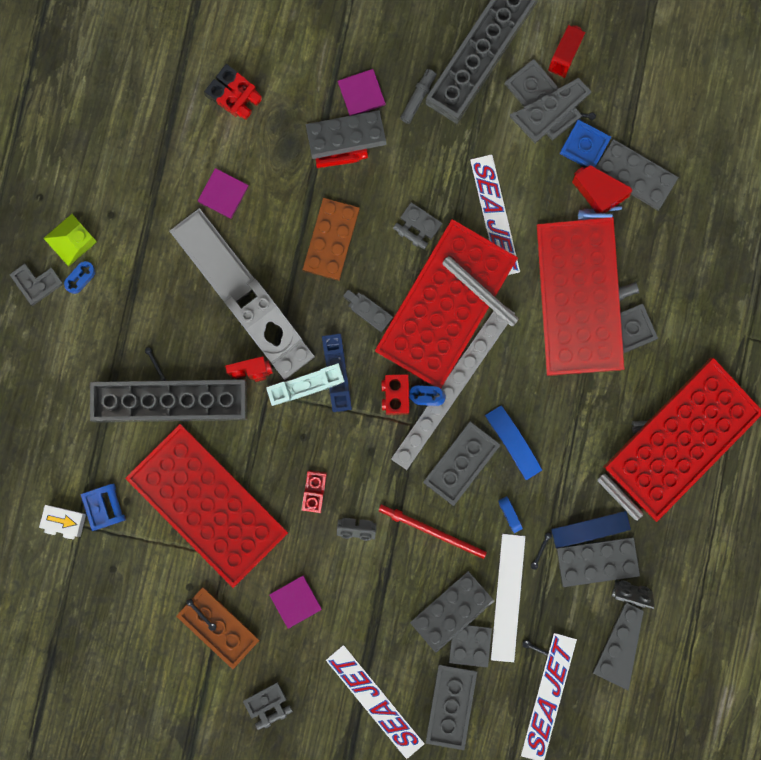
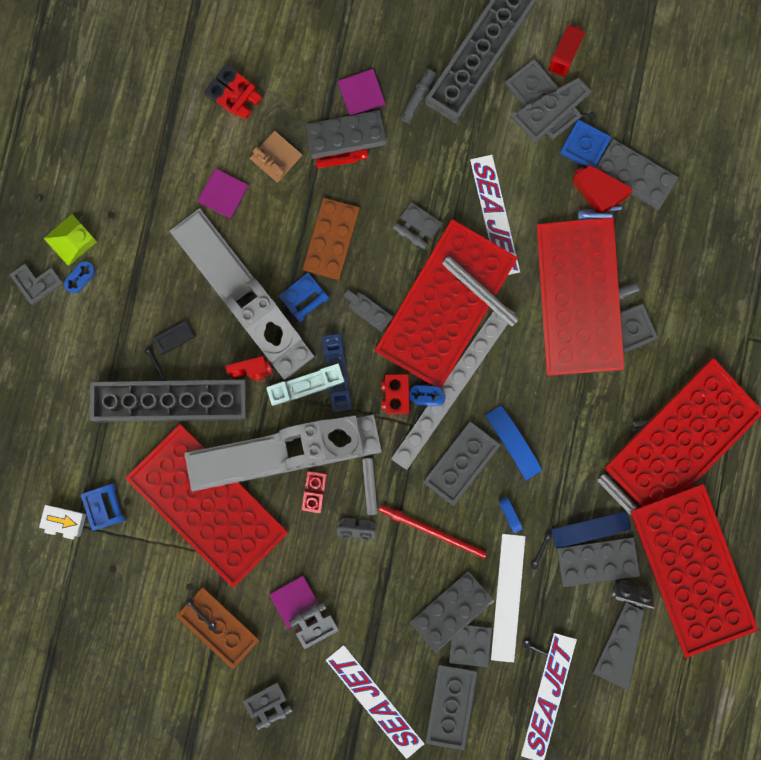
(173, 337): none -> black tile
(269, 454): none -> light grey piece
(275, 156): none -> medium nougat hinge
(299, 293): none -> blue plate
(316, 630): none -> plate
(369, 483): none -> light grey axle
(694, 570): none -> red plate

